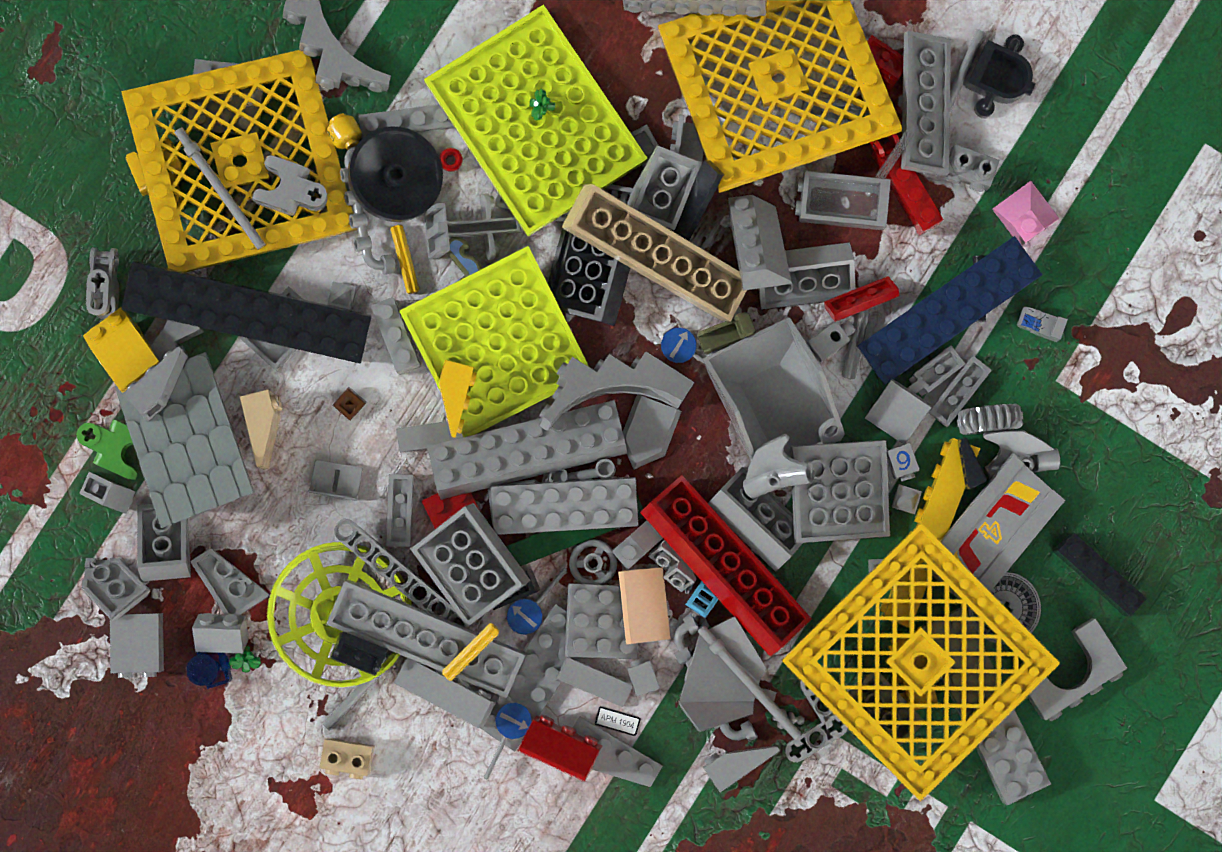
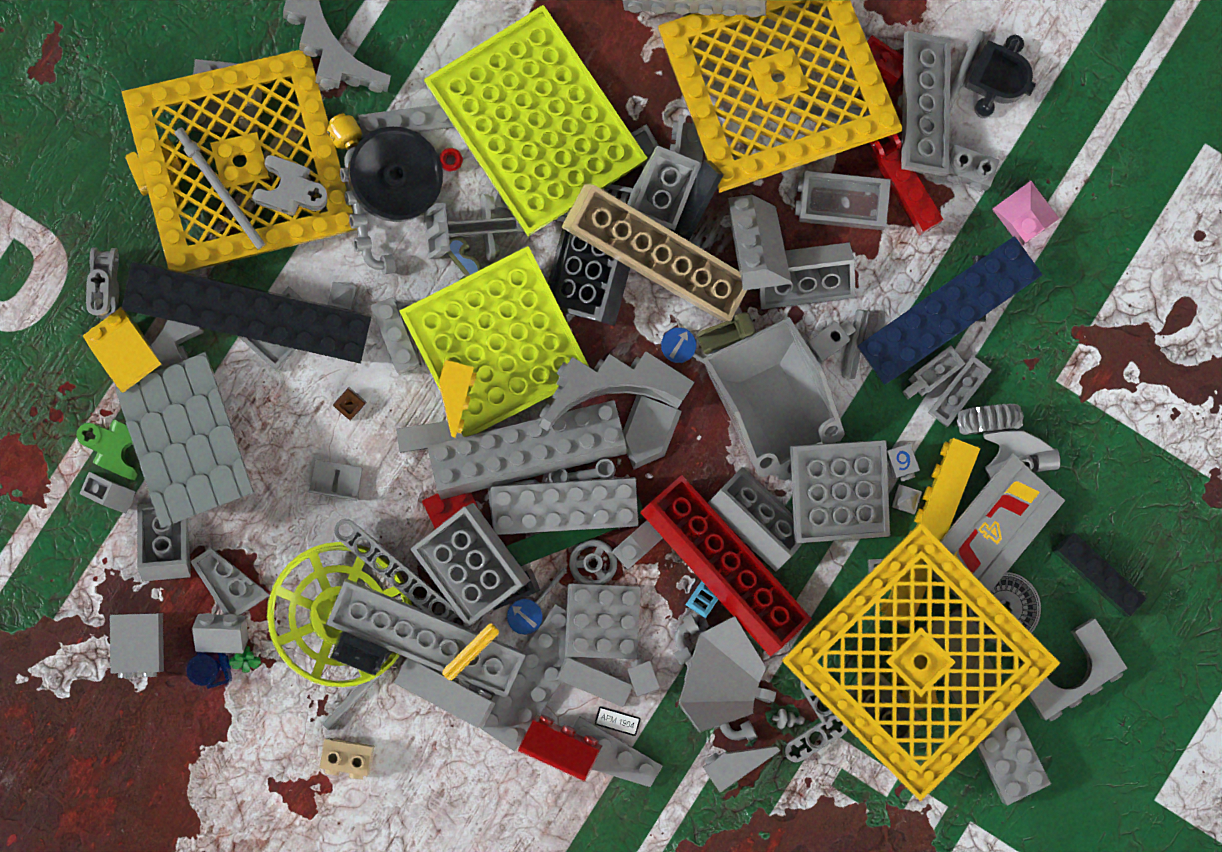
(112, 586): light grey tile -> none
(155, 388): light grey slope -> none
(262, 421): tan slope -> none
(399, 510): light grey plate -> none
(405, 259): yellow axle -> none
(512, 723): blue piece -> none
(541, 104): green plant -> none
(644, 605): light nougat tile -> none
(677, 571): light grey slope -> none
(718, 647): light grey bar -> none
(775, 470): light grey pin -> none
(861, 298): red plate -> none
(893, 152): light grey piece -> none
(898, 411): light grey tile -> none
(971, 468): black slope -> none
(1042, 324): light grey leg -> none

